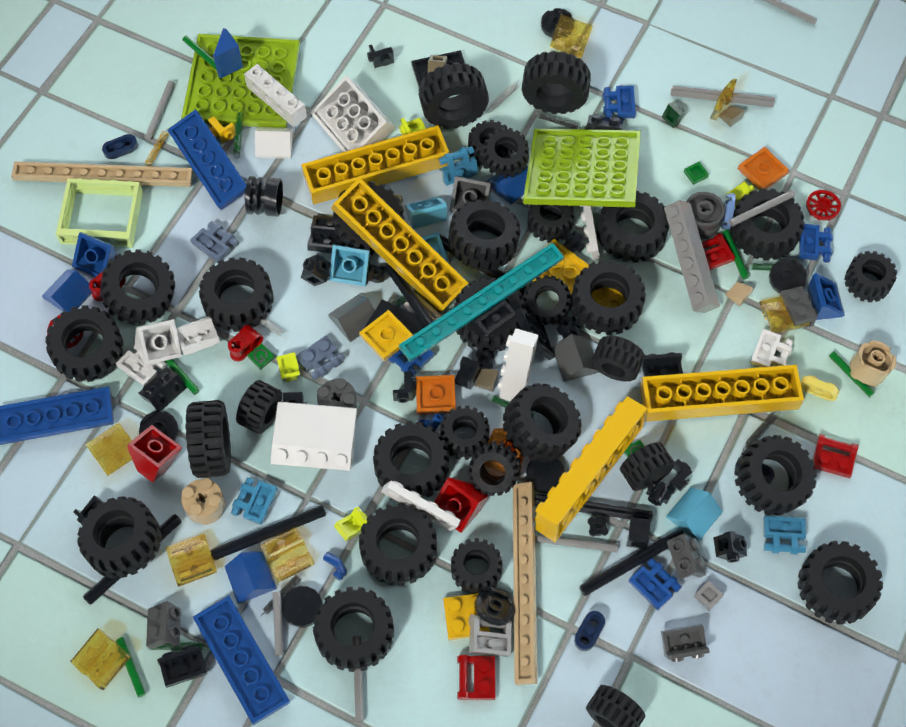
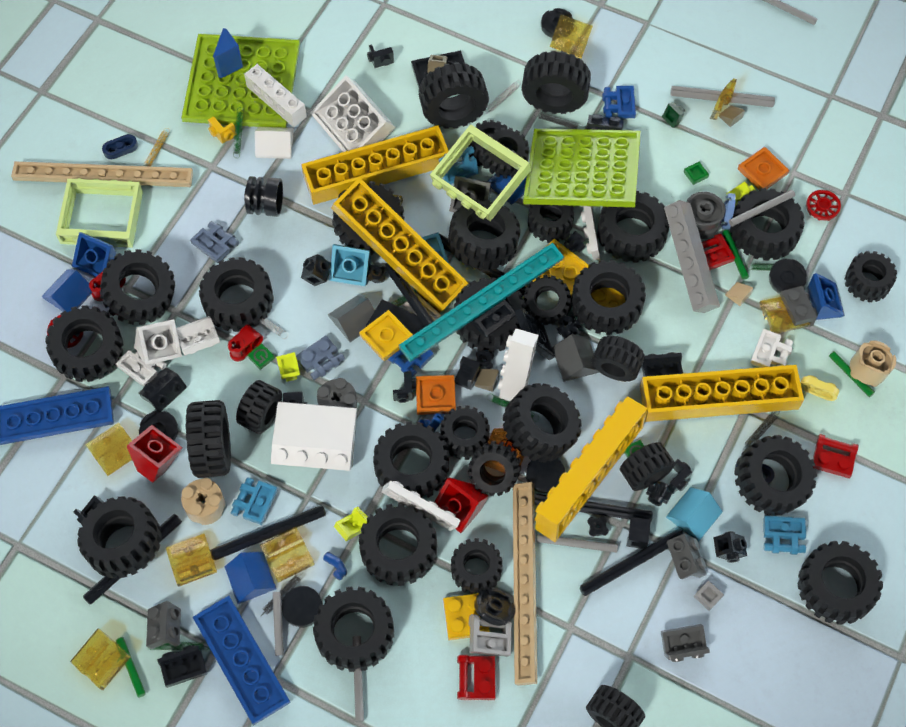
(160, 108): light grey bar -> none
(189, 384): green bar -> none
(199, 51): green bar -> none
(208, 159): blue plate -> none
(322, 235): black slope -> none
(411, 126): neon yellow bracket -> none
(427, 212): medium azure slope -> none
(474, 134): none -> yellowish green window
(588, 631): dark blue plate -> none
(652, 589): blue plate -> none
(809, 243): blue plate -> none

